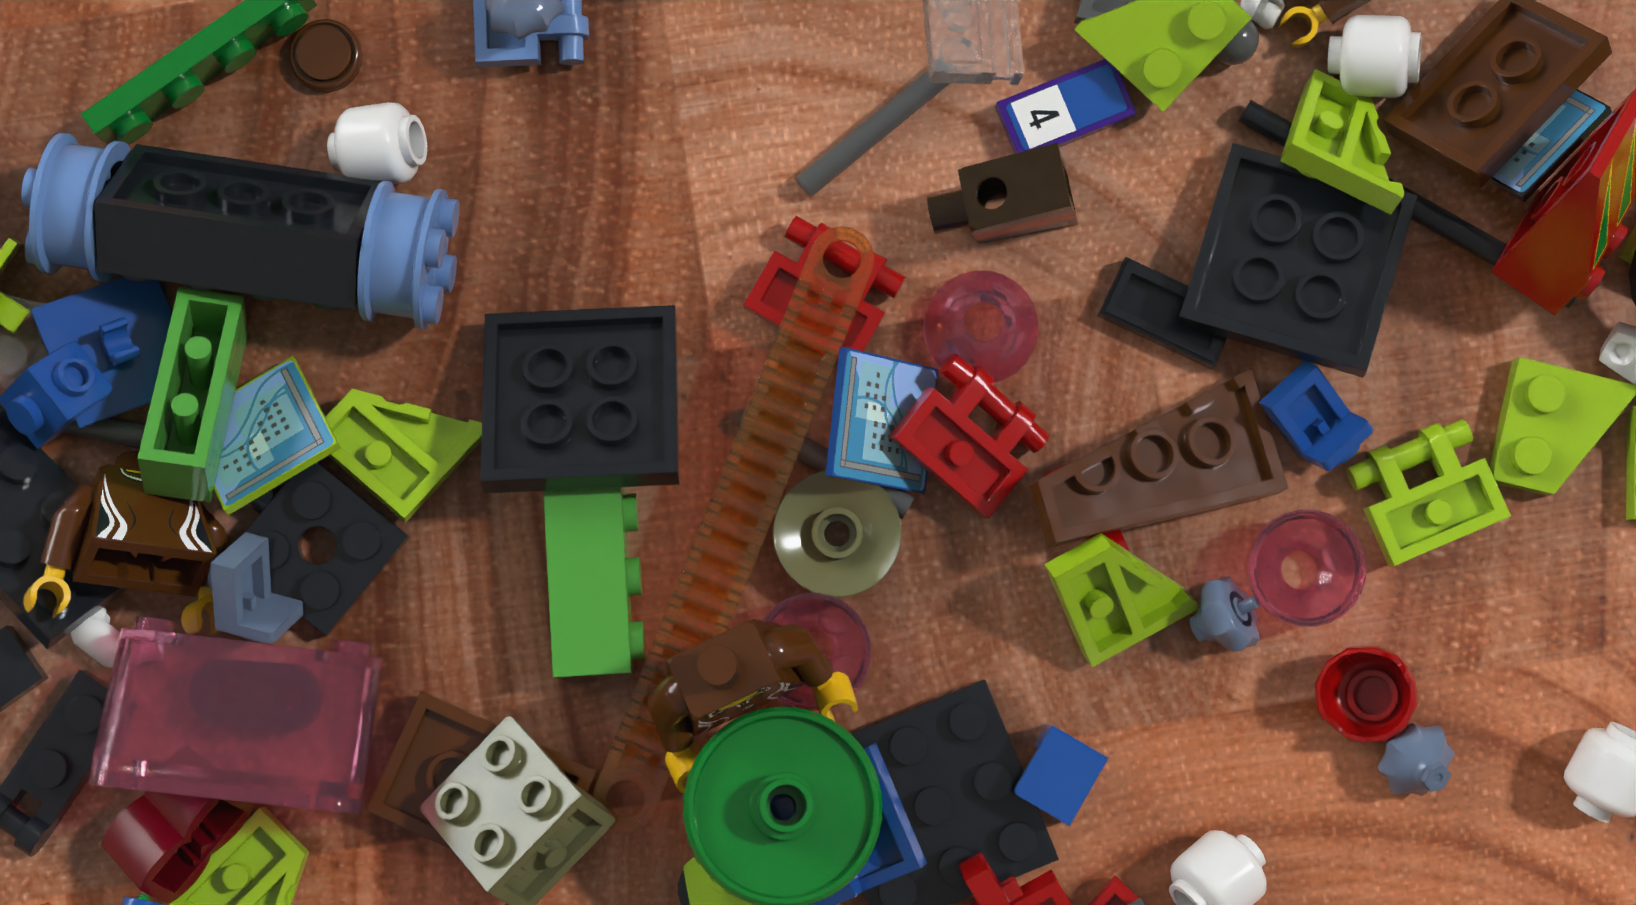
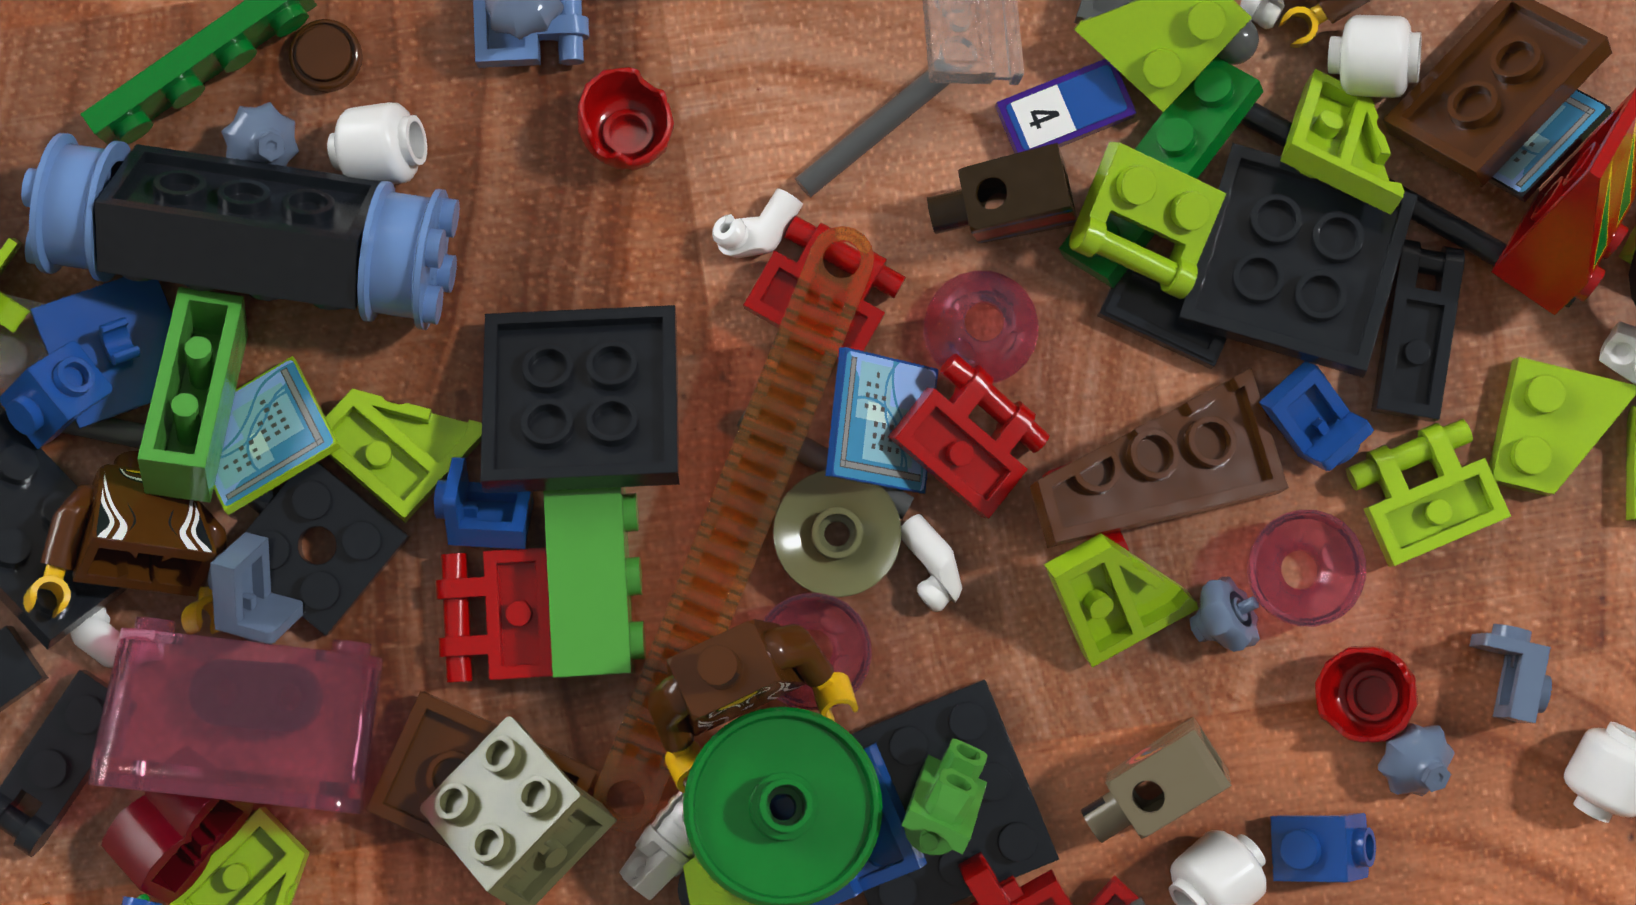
(261, 136): none -> sand blue piece
(481, 517): none -> blue bracket
(515, 615): none -> red plate
(624, 119): none -> red hair
(659, 851): none -> white hinge
(757, 234): none -> white arm
(938, 559): none -> white arm
(946, 800): none -> bright green hips
(1059, 774): blue panel -> none
(1155, 200): none -> lime plate
(1179, 763): none -> dark tan torso
(1184, 139): none -> green plate
(1321, 847): none -> blue bracket
(1418, 333): none -> black plate
(1523, 683): none -> sand blue bracket

